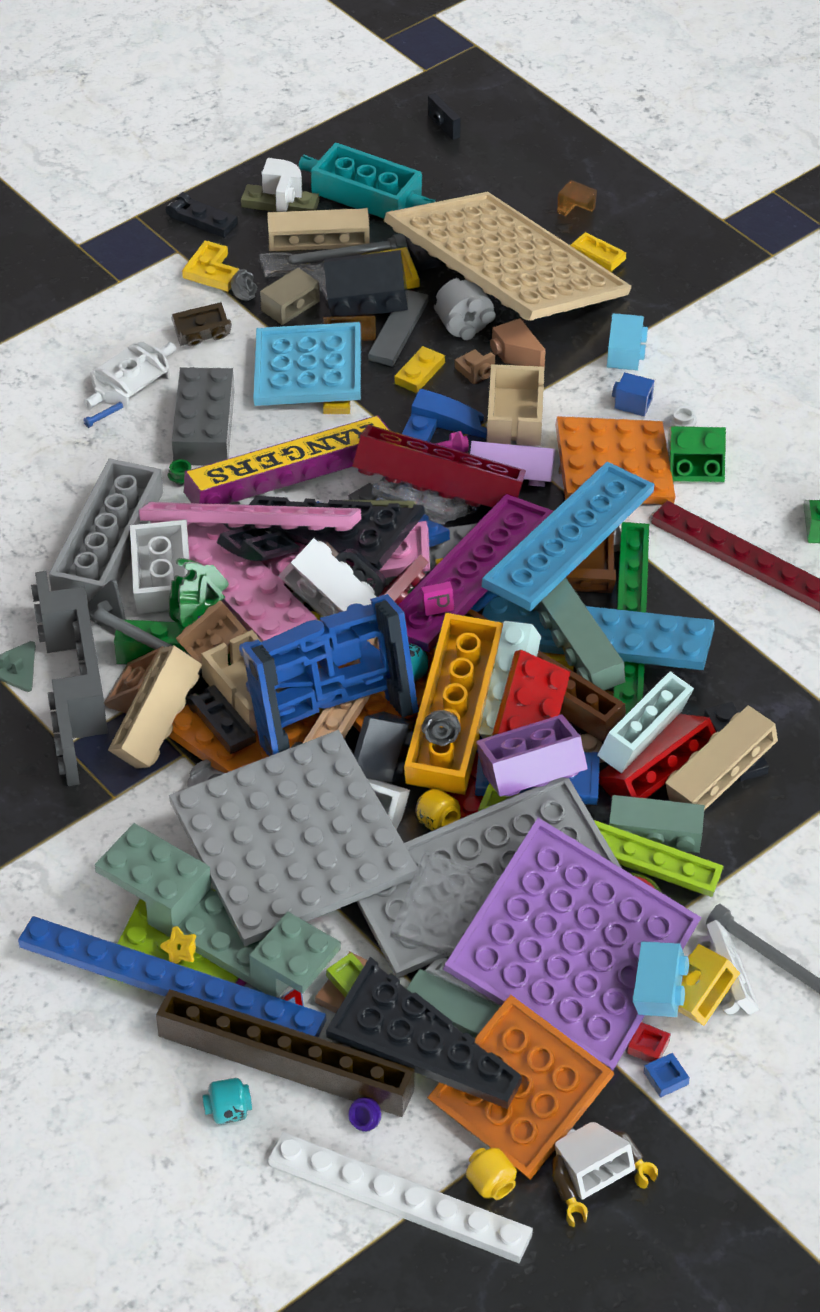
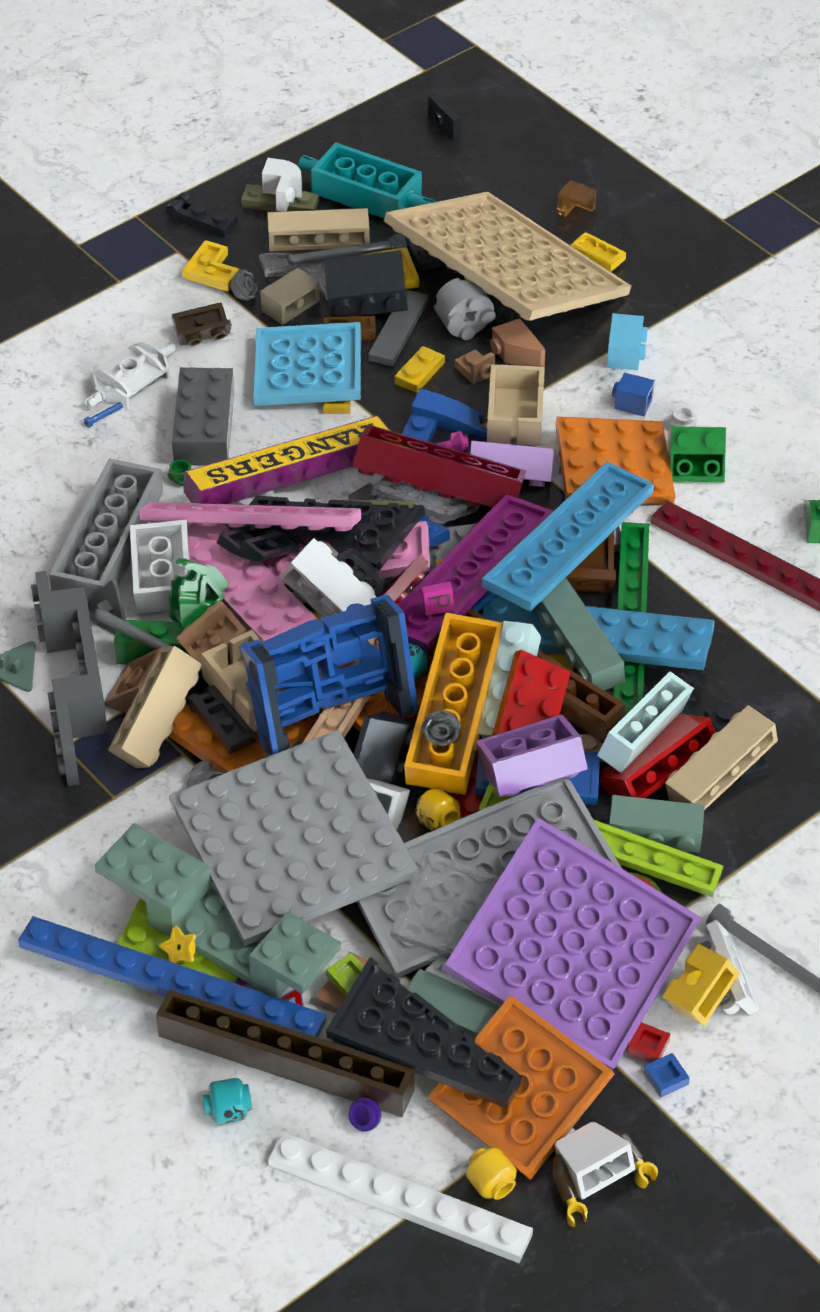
(660, 979): medium azure brick -> none

